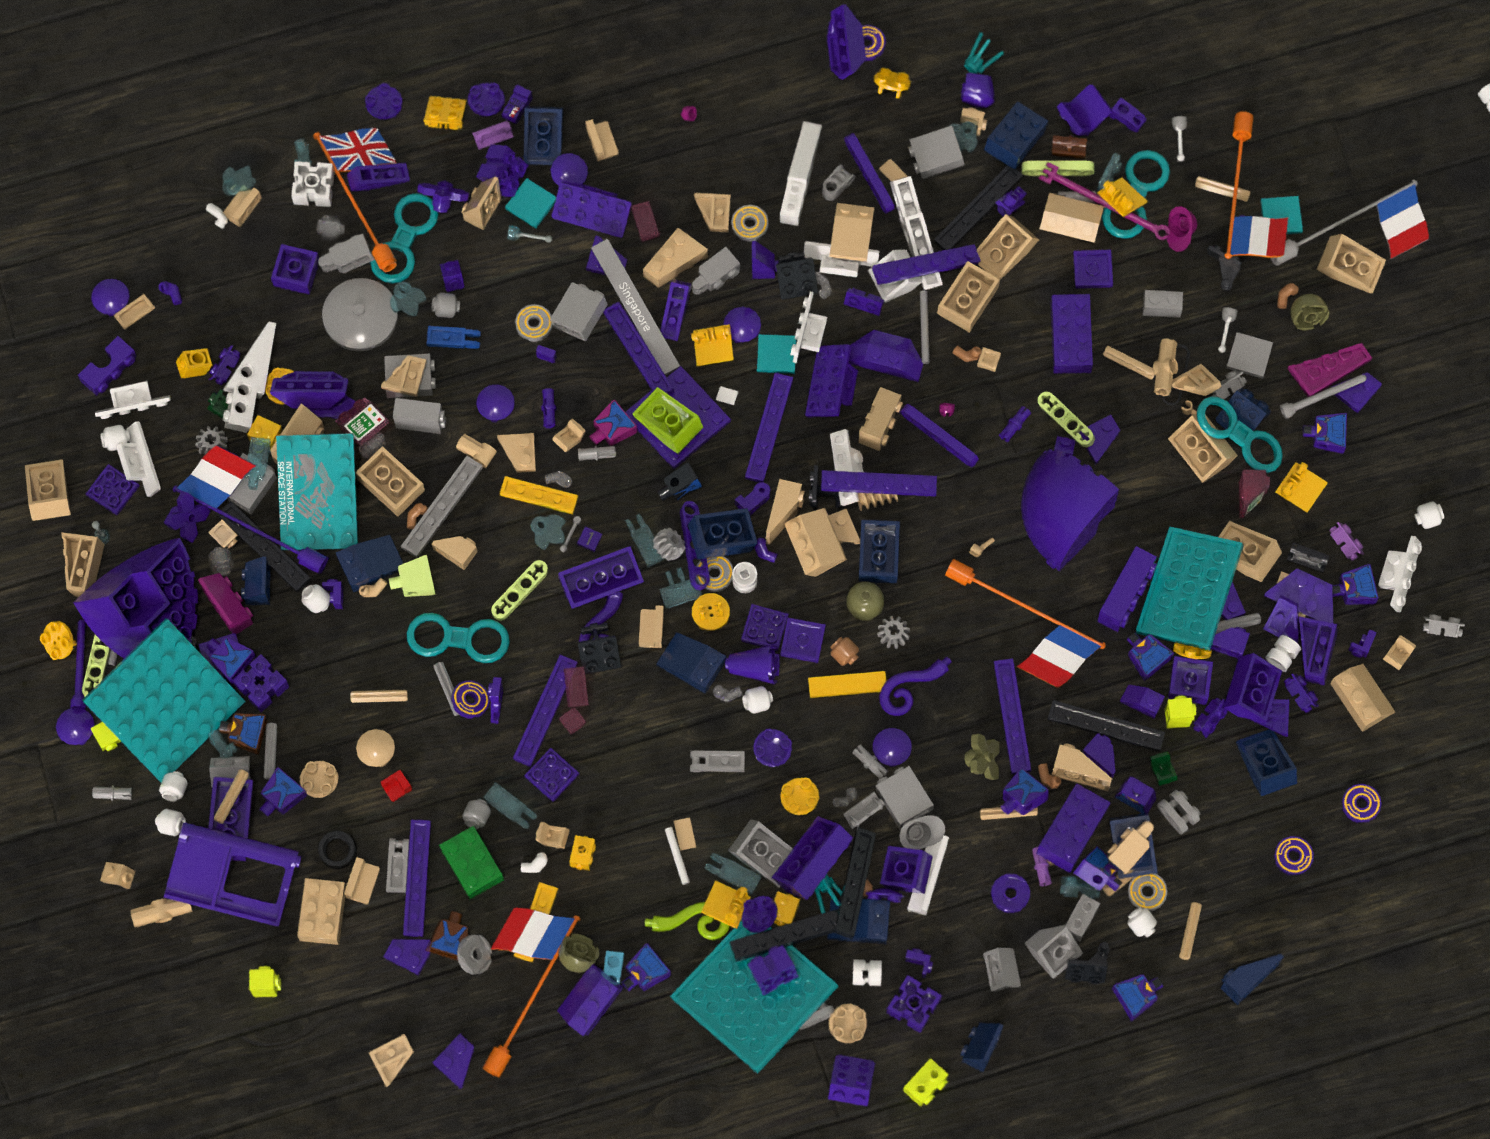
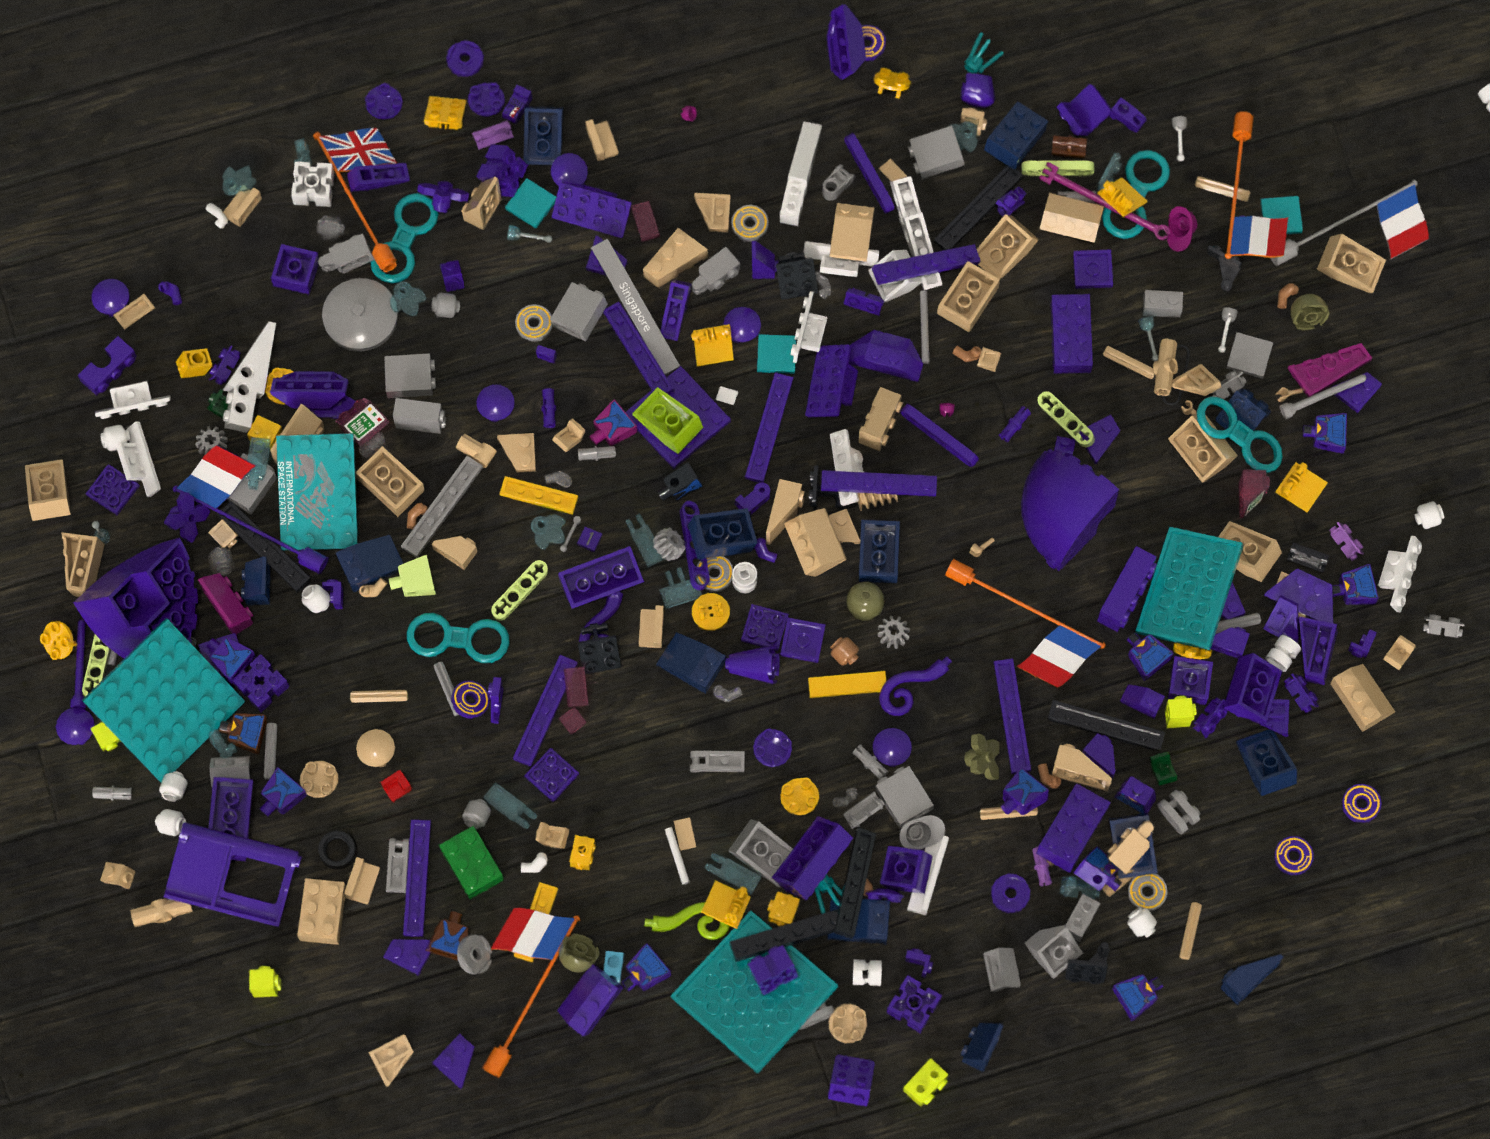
(231, 796): tan axle -> none
(406, 377): tan wing -> none
(452, 337): blue hinge -> none
(465, 68): none -> dark purple tile
(757, 699): white head -> none
(759, 914): dark purple dish -> none
(1147, 325): none -> hinge
(1285, 393): none -> tan hand

